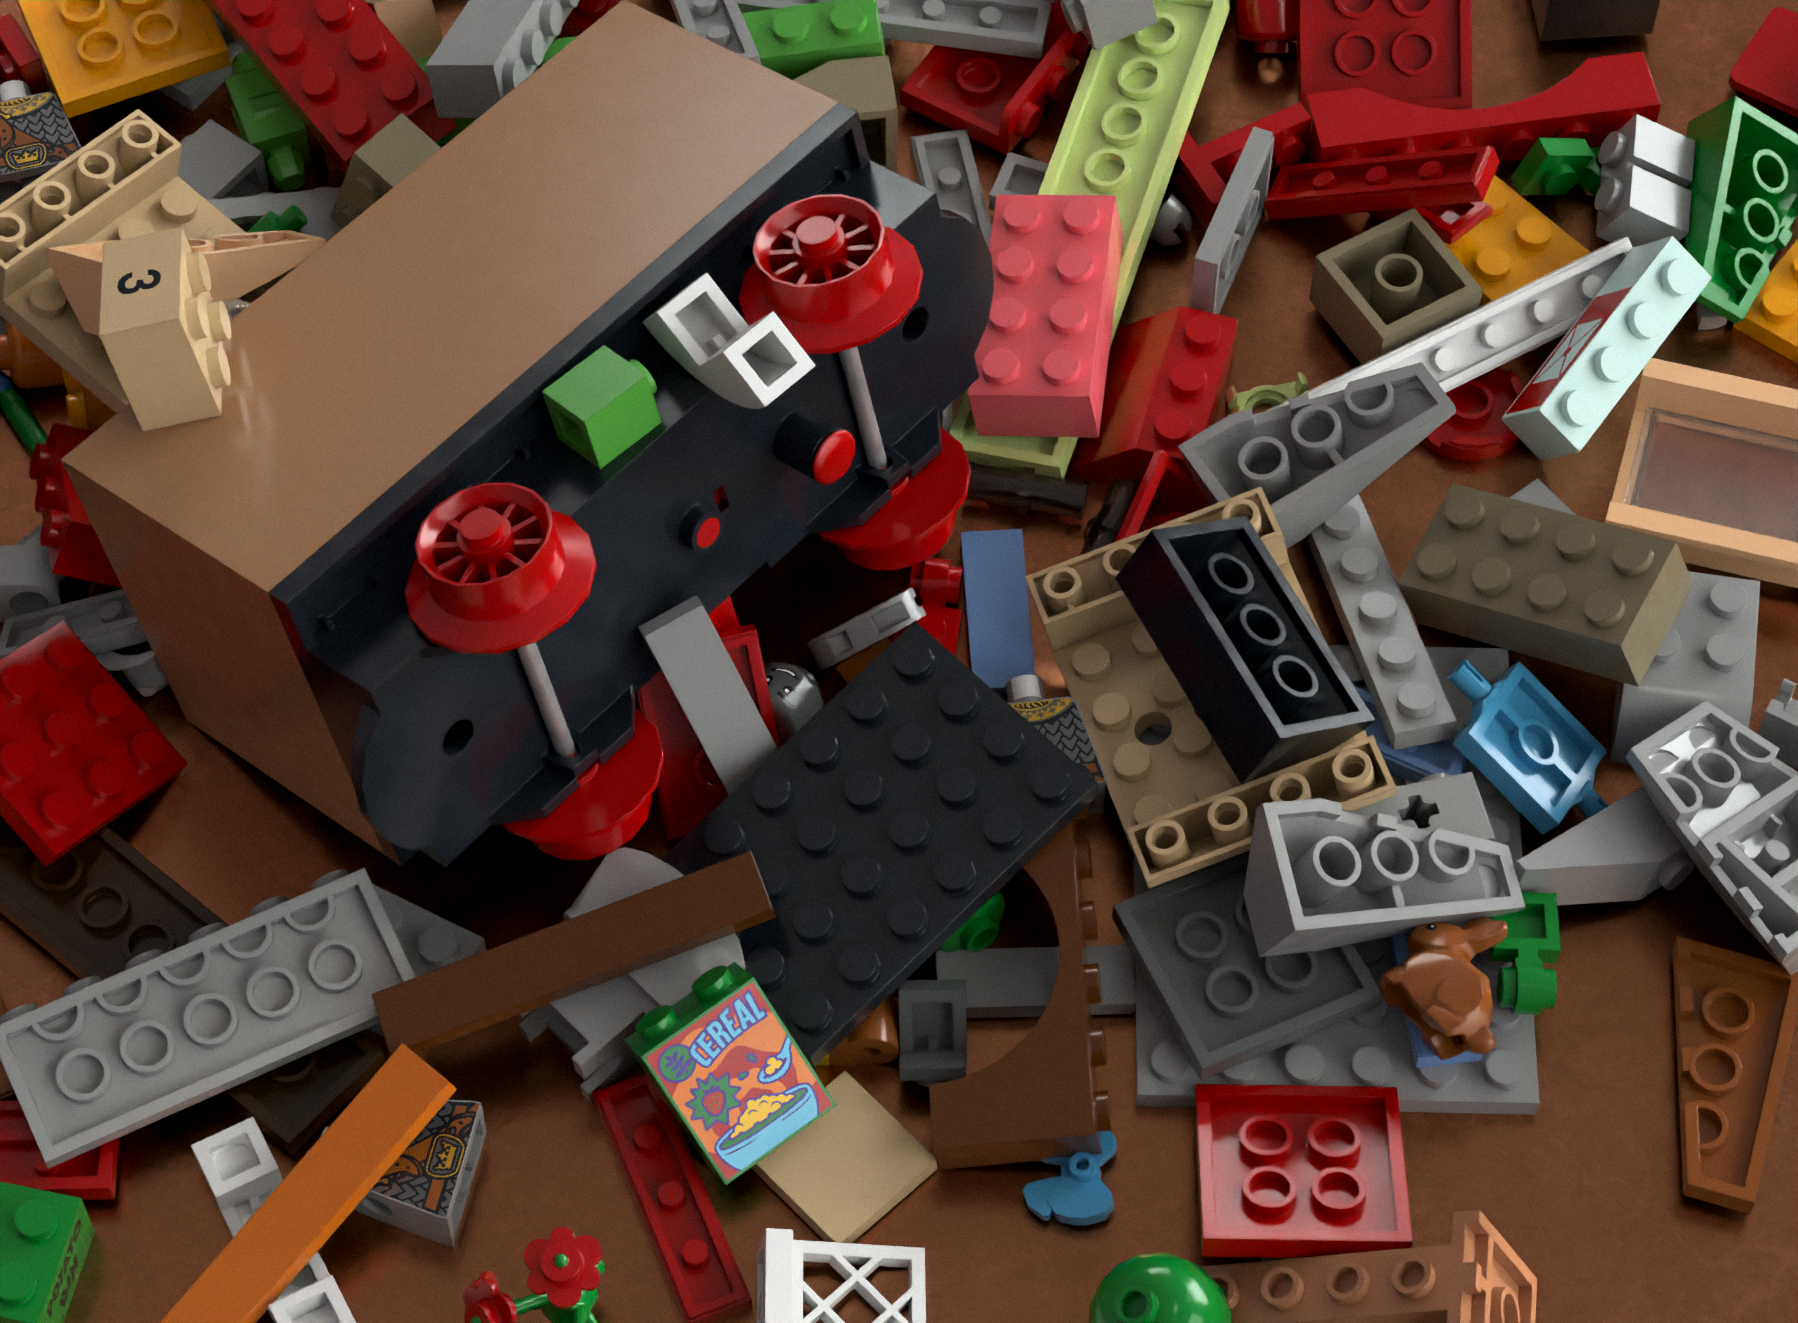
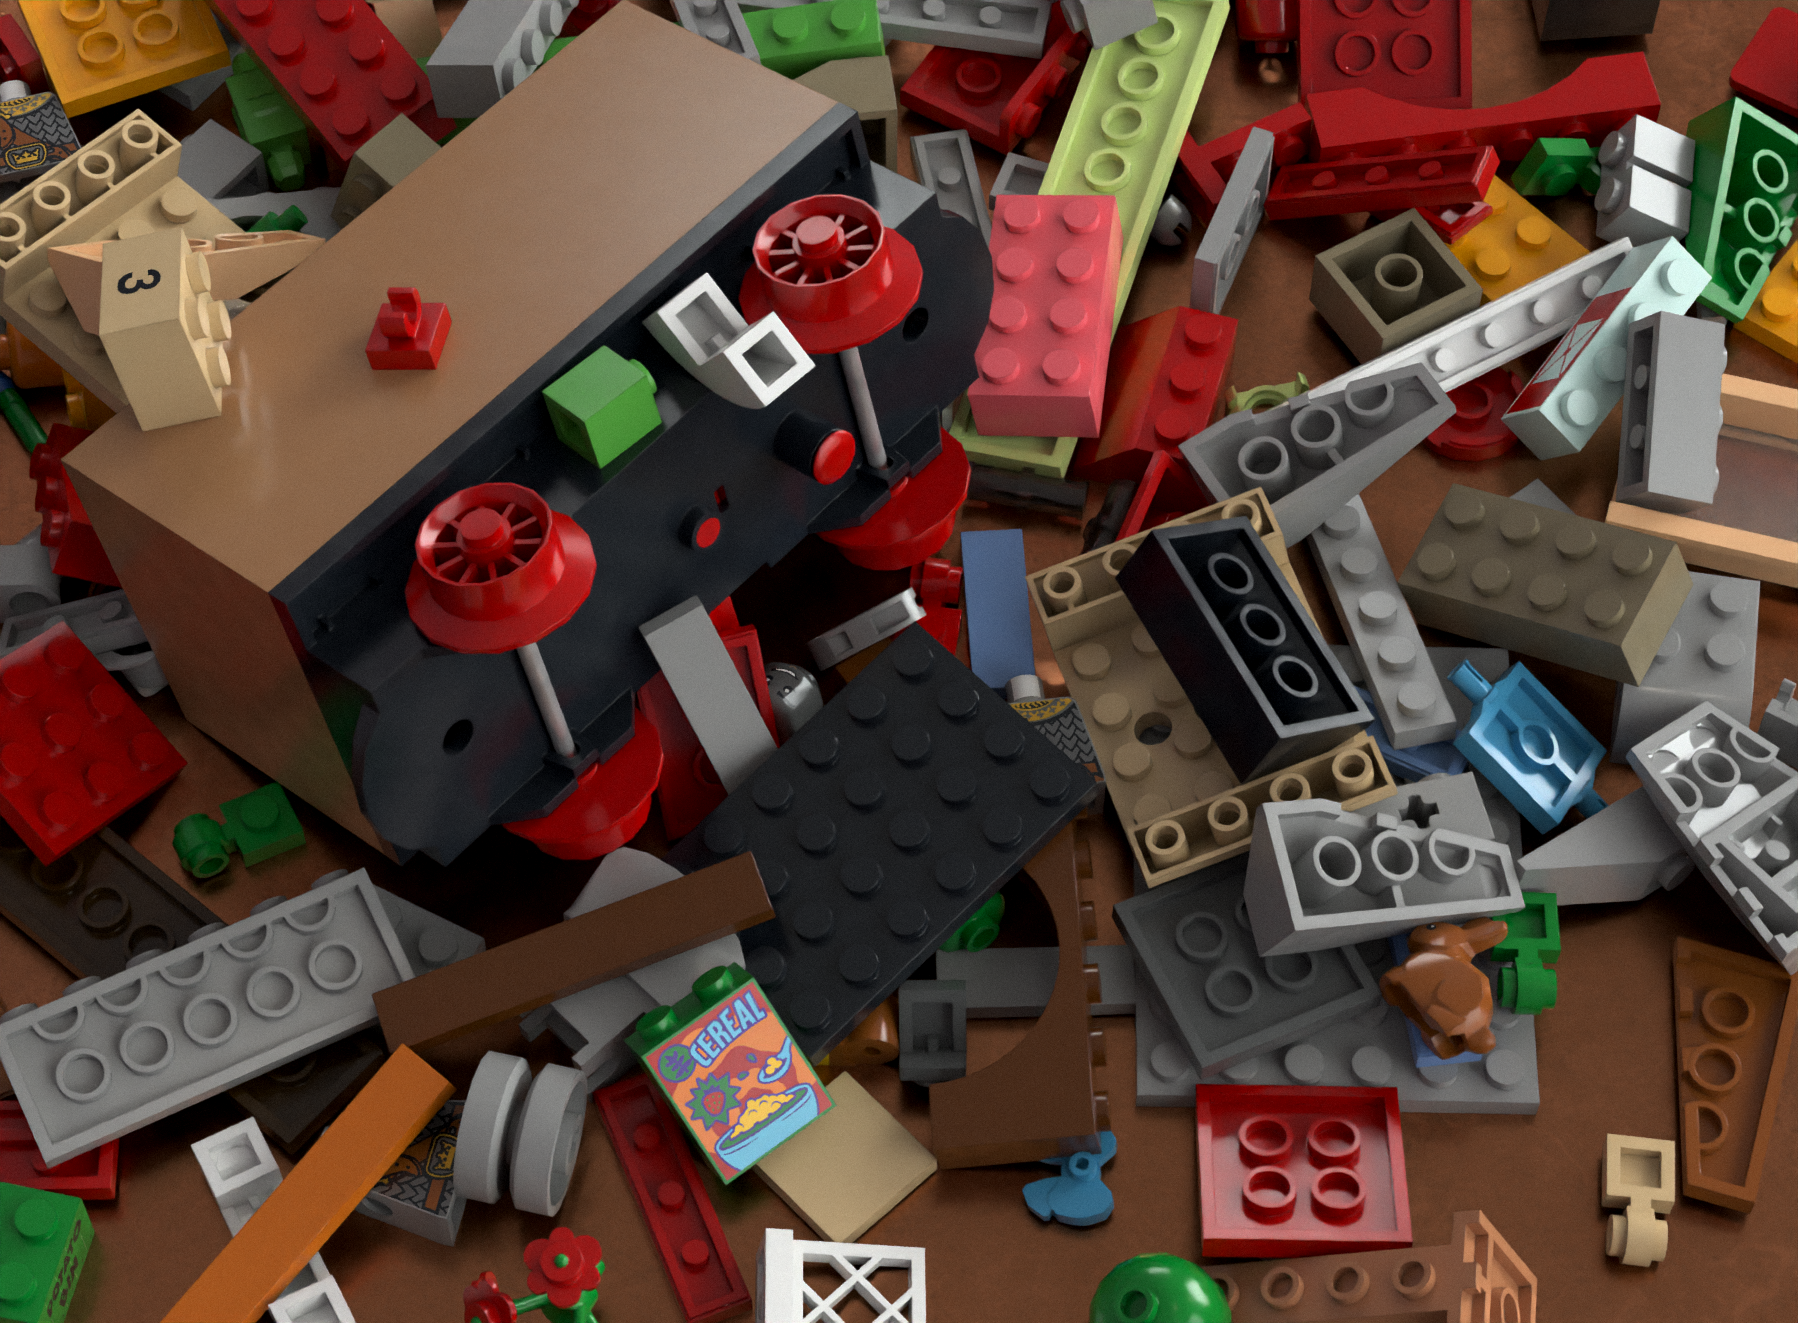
(254, 825): none -> green plate
(408, 332): none -> red tile
(520, 1133): none -> light grey wheel
(1641, 1180): none -> tan plate
(1671, 413): none -> light grey brick

